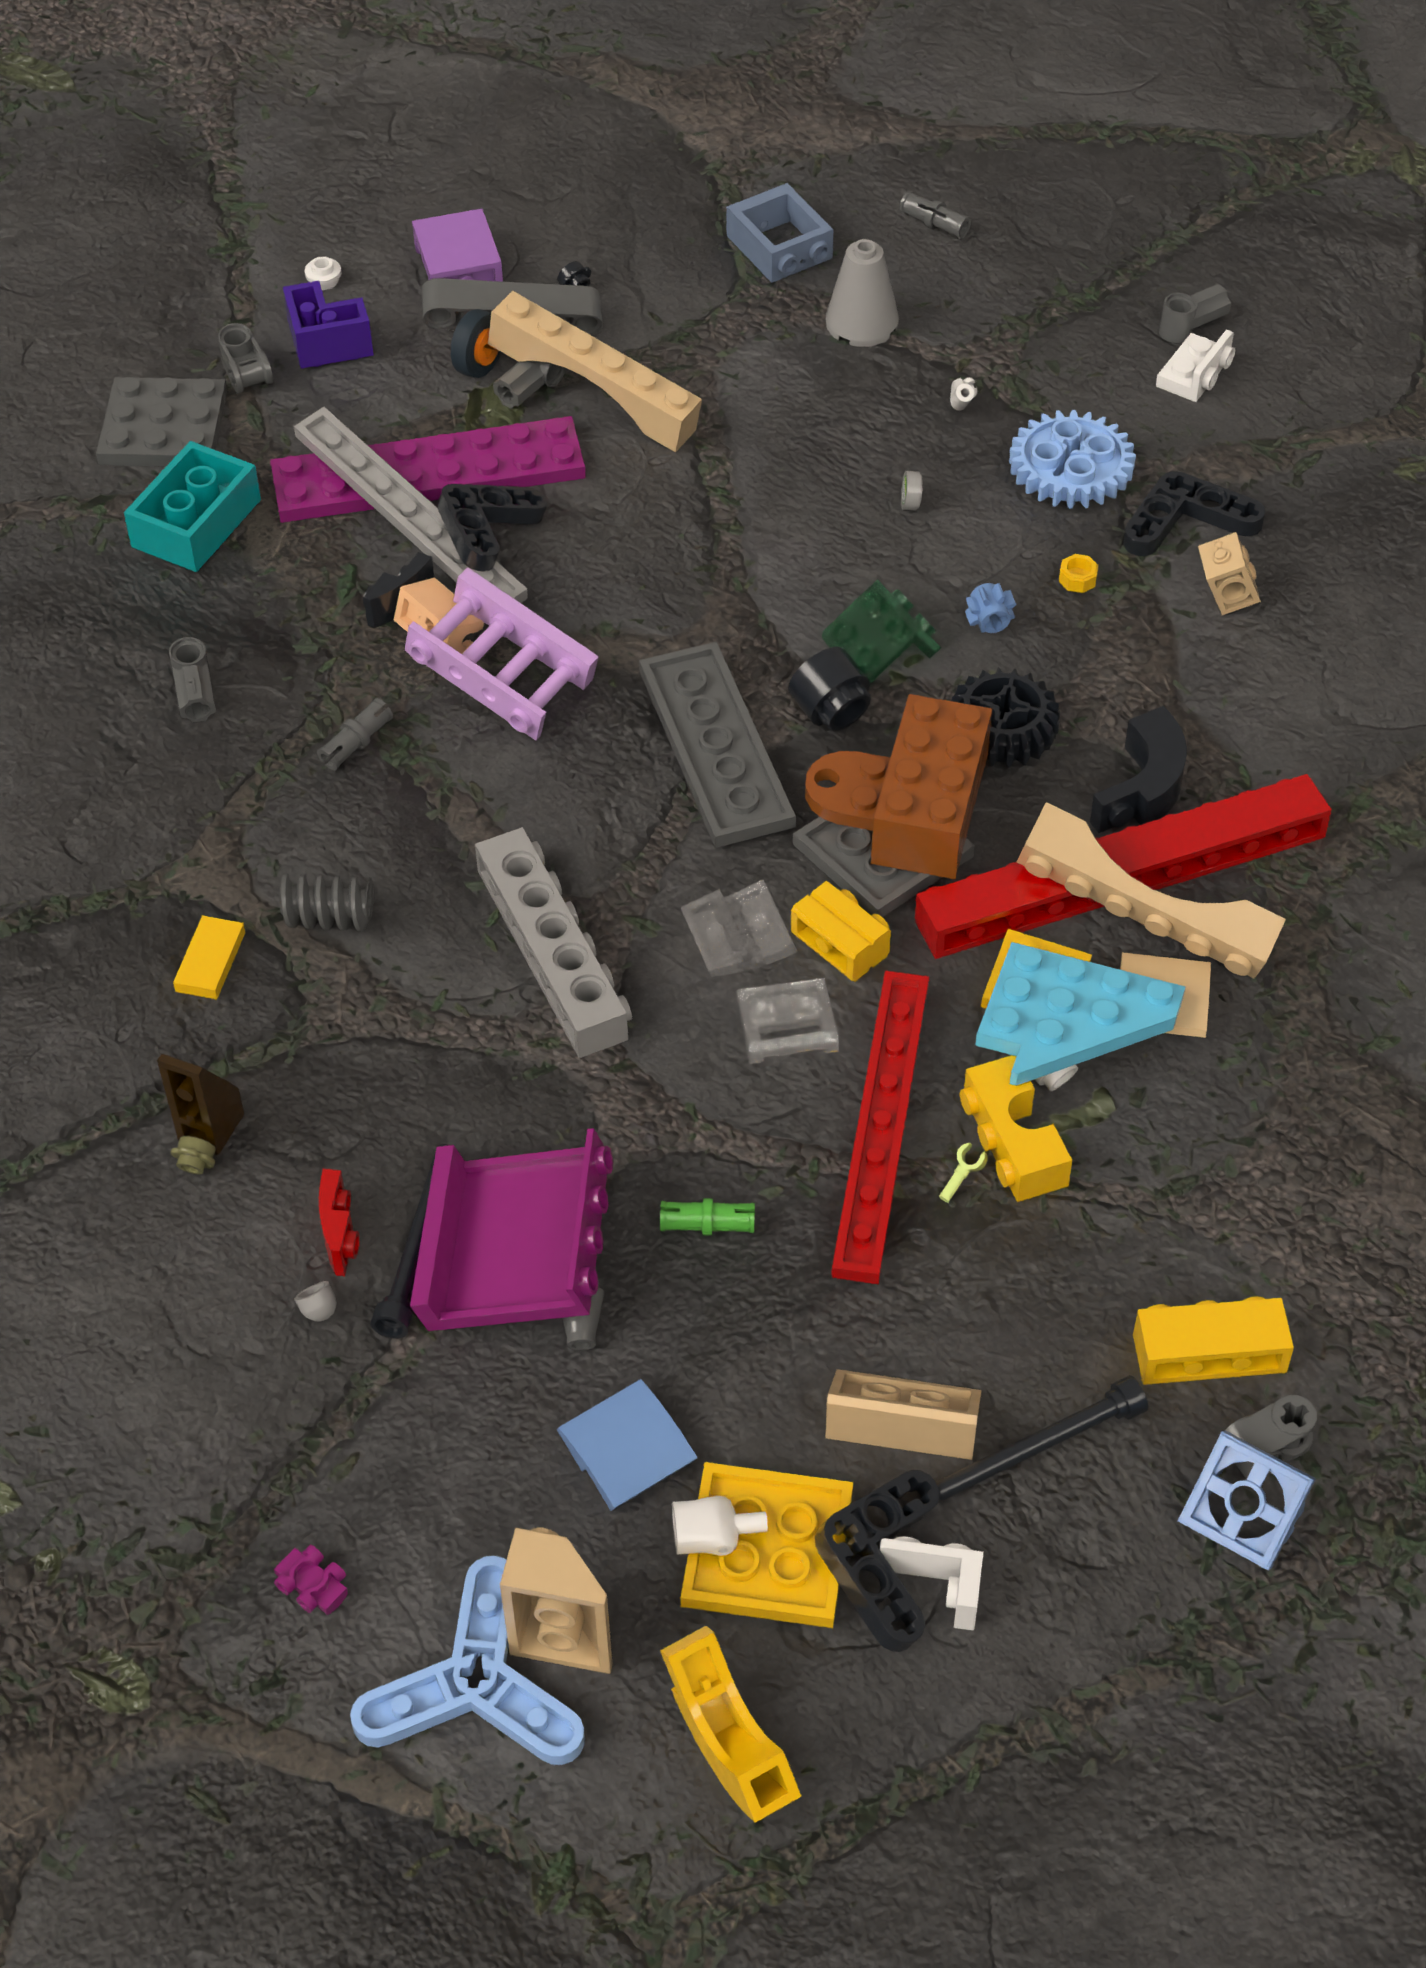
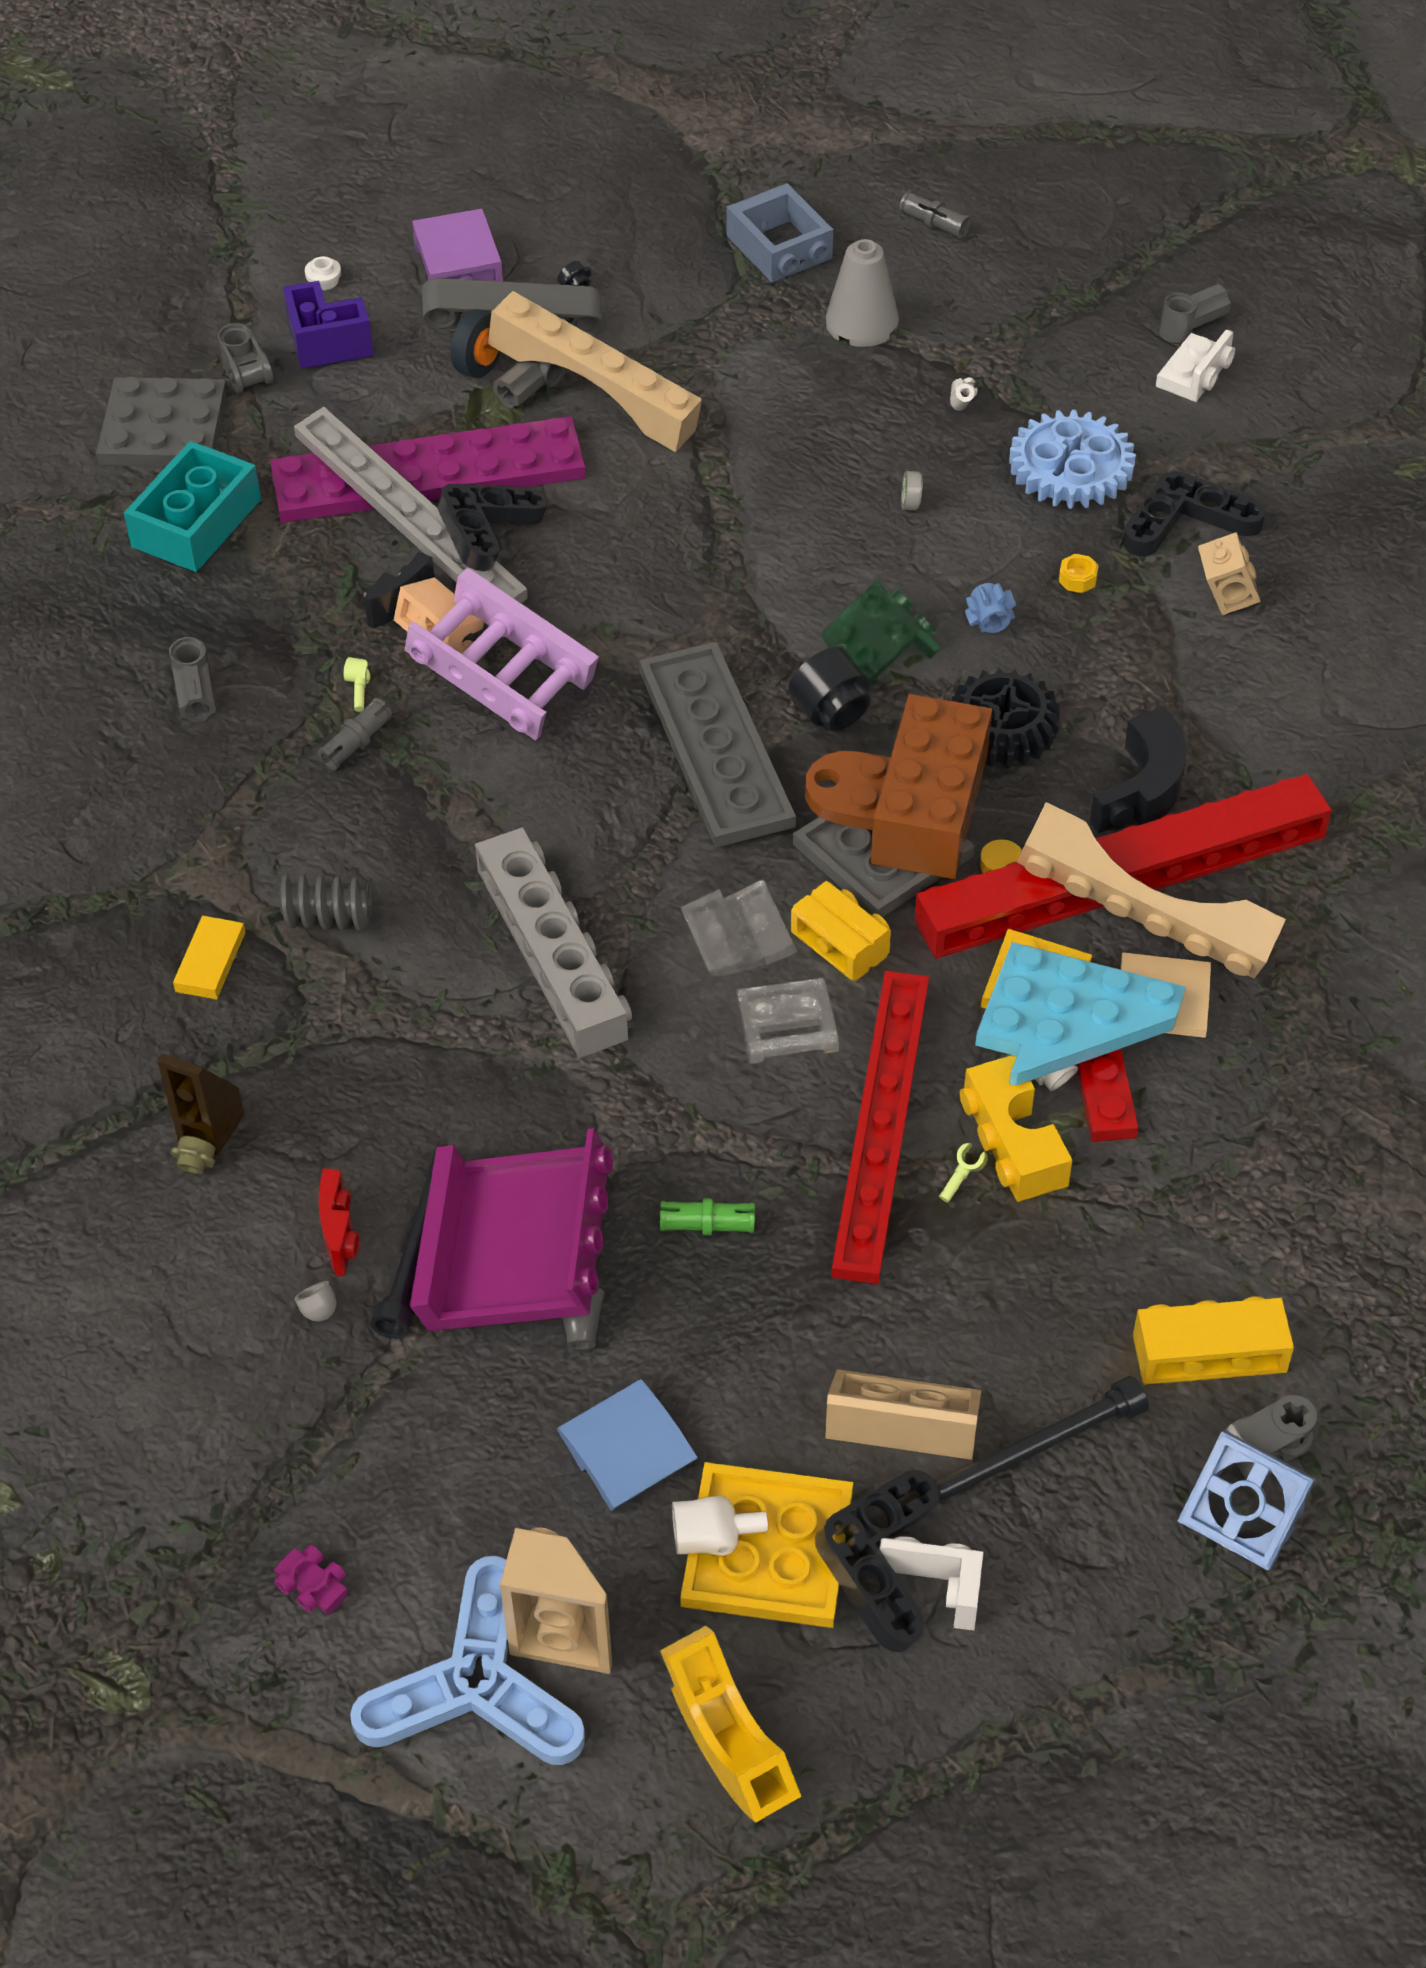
(356, 671): none -> yellowish green hand
(998, 854): none -> yellow tile
(1107, 1098): none -> red plate

